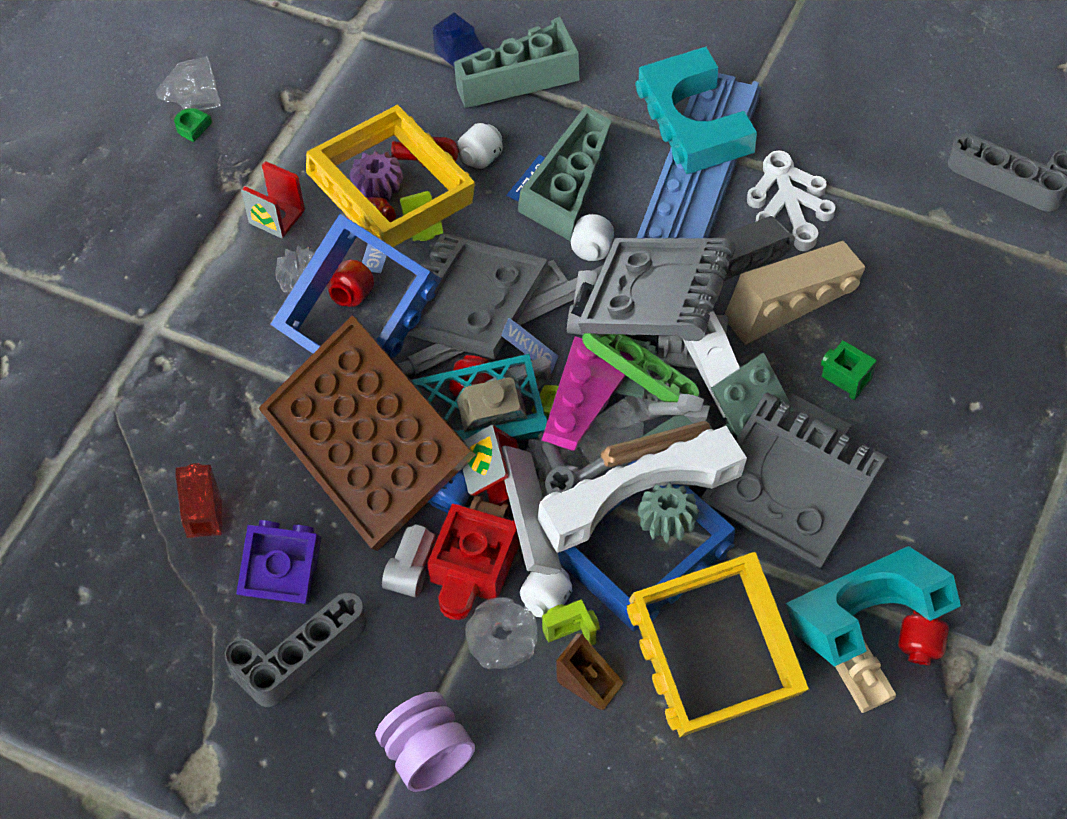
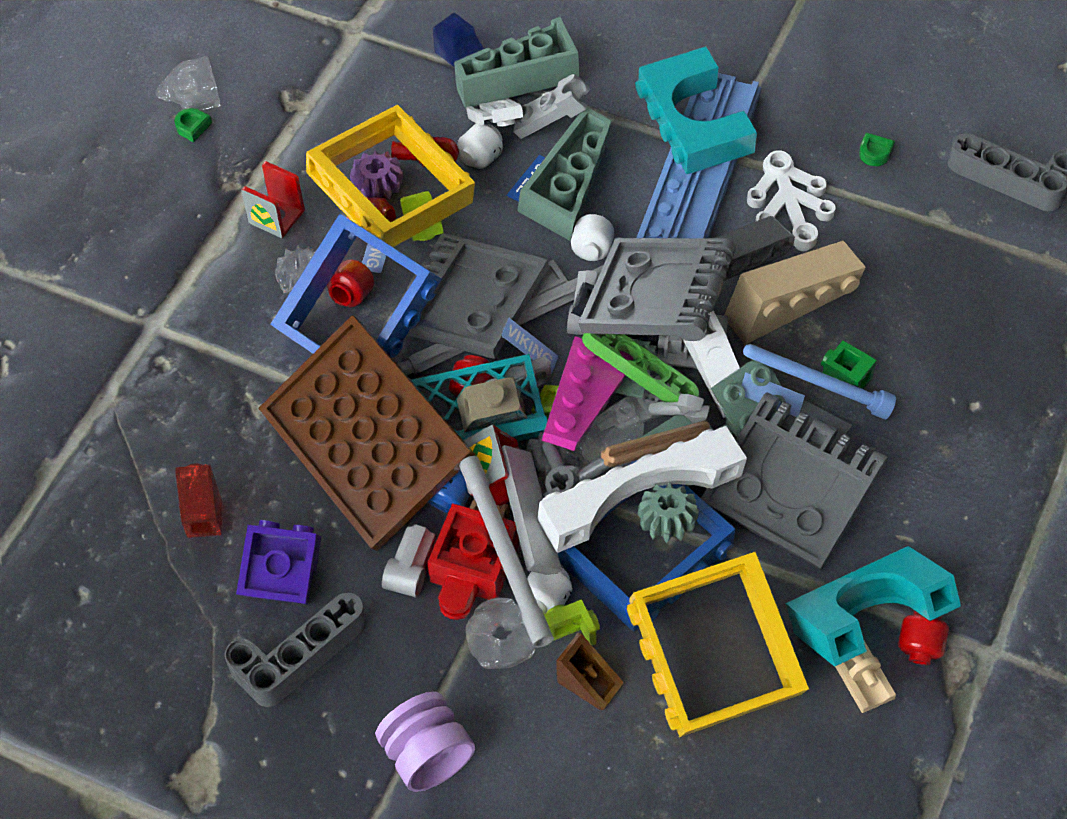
(500, 112): none -> white plate
(531, 613): none -> light grey piece
(552, 106): none -> light grey plate
(756, 393): none -> light blue sticker
(875, 149): none -> green tile
(879, 403): none -> medium blue piece

